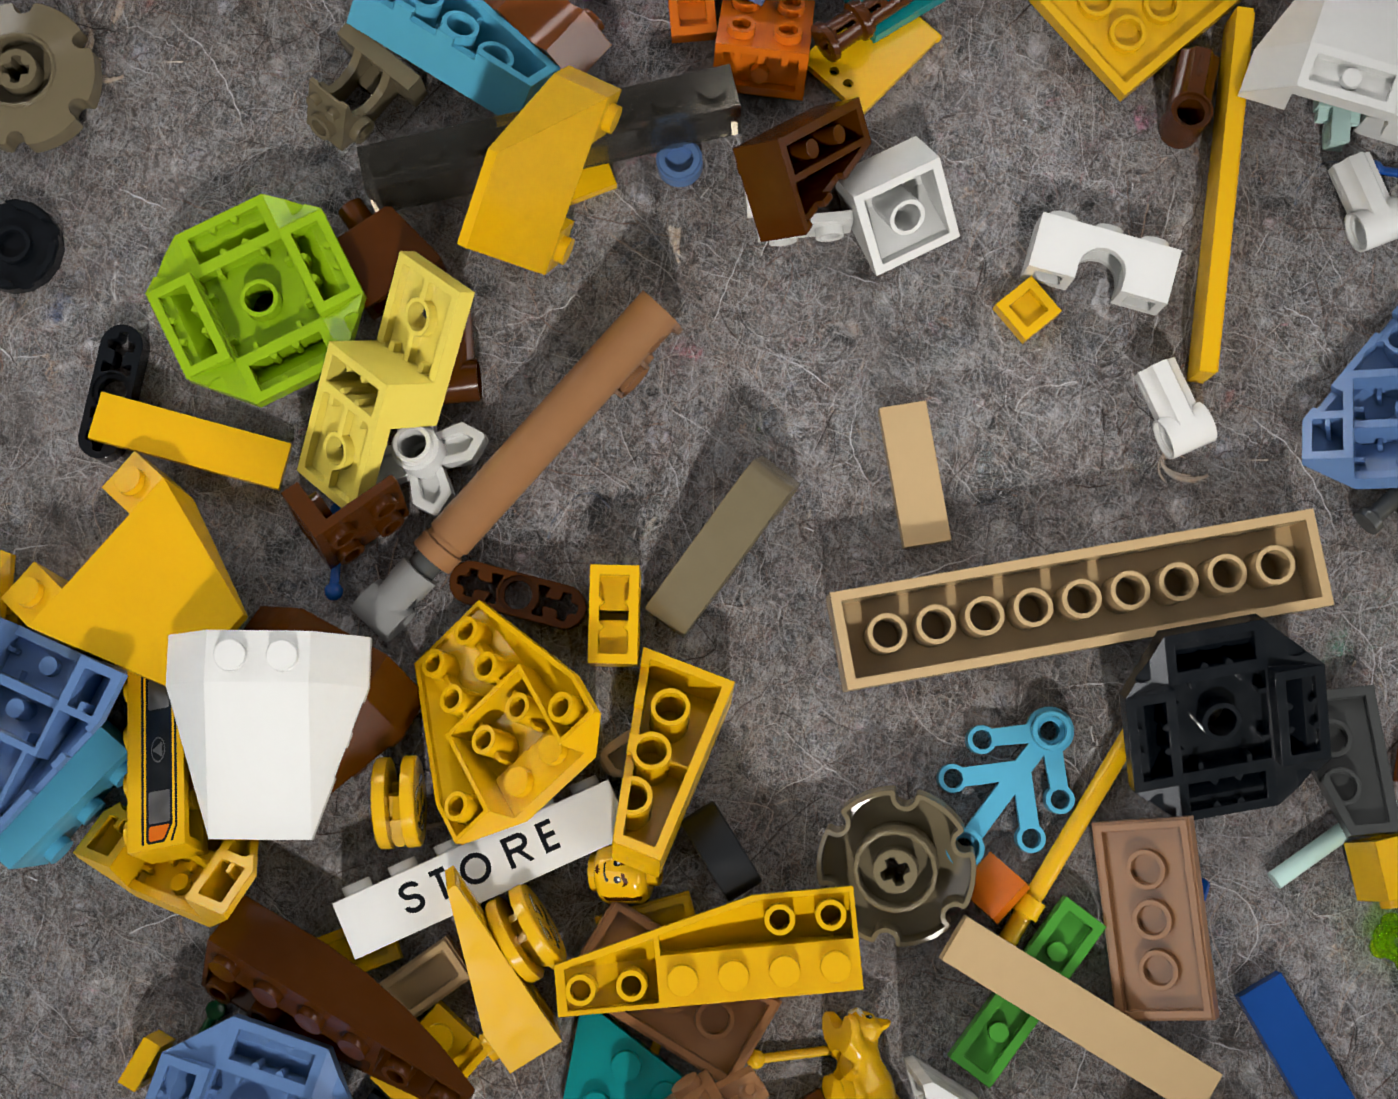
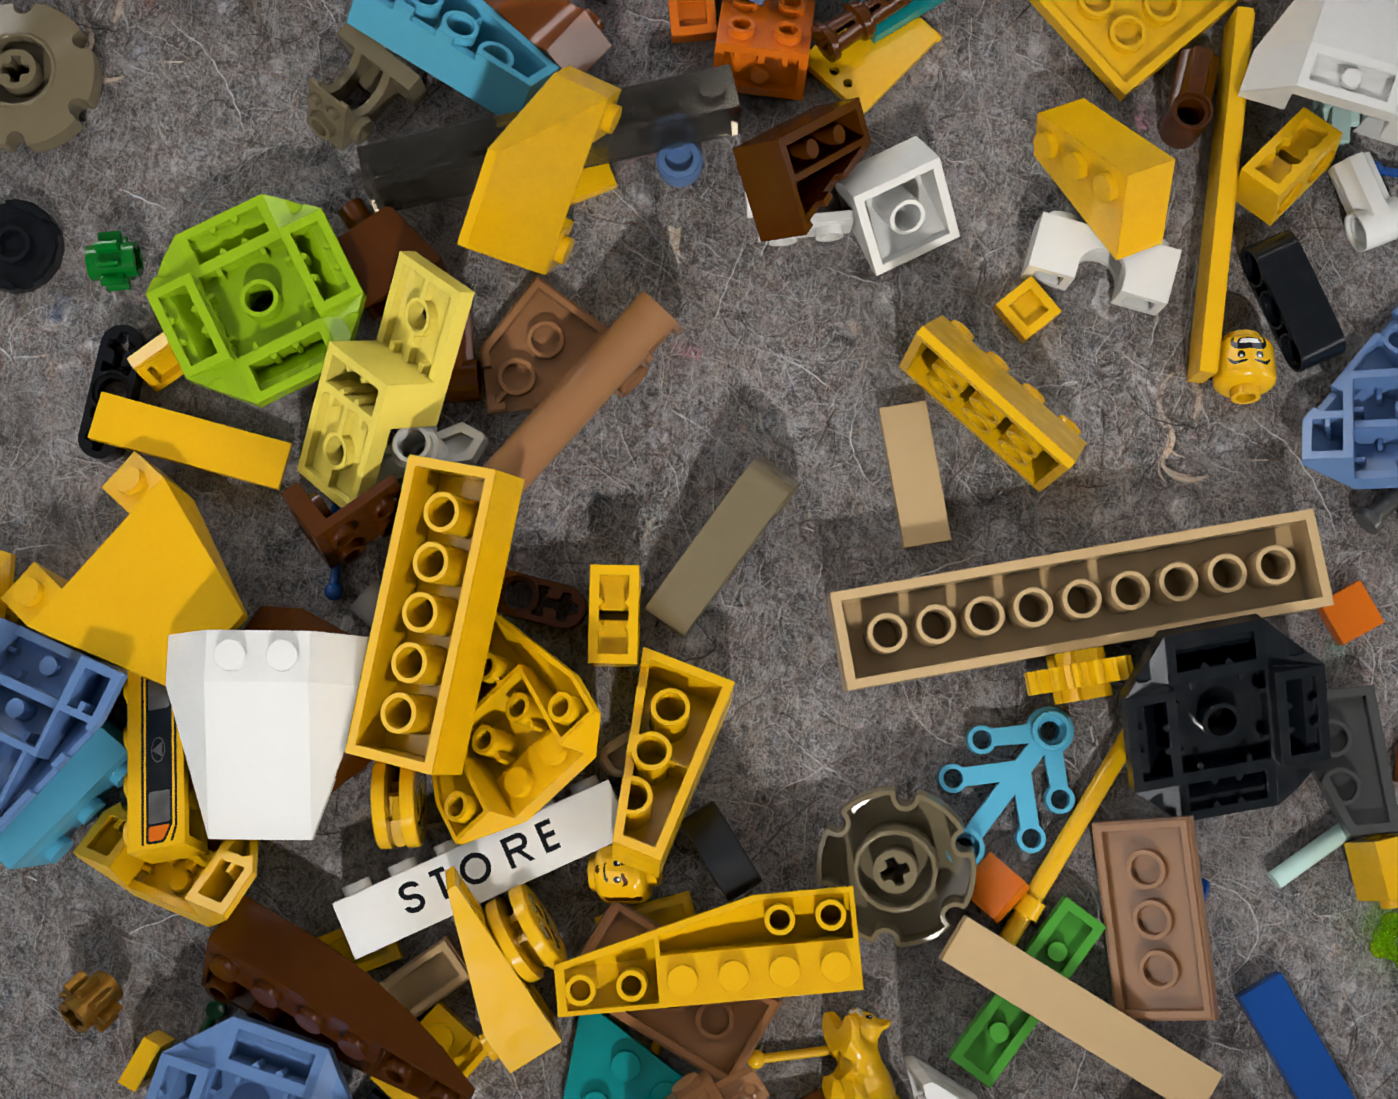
(90, 1001): none -> pearl gold gear
(114, 261): none -> green gear
(156, 363): none -> yellow tile
(434, 616): none -> yellow brick
(534, 348): none -> medium nougat tile
(992, 403): none -> yellow slope
(1079, 675): none -> yellow gear
(1106, 174): none -> yellow wedge
(1179, 420): white piece -> none
(1245, 367): none -> yellow head
(1287, 165): none -> yellow brick
(1292, 301): none -> black beam
(1351, 613): none -> orange tile

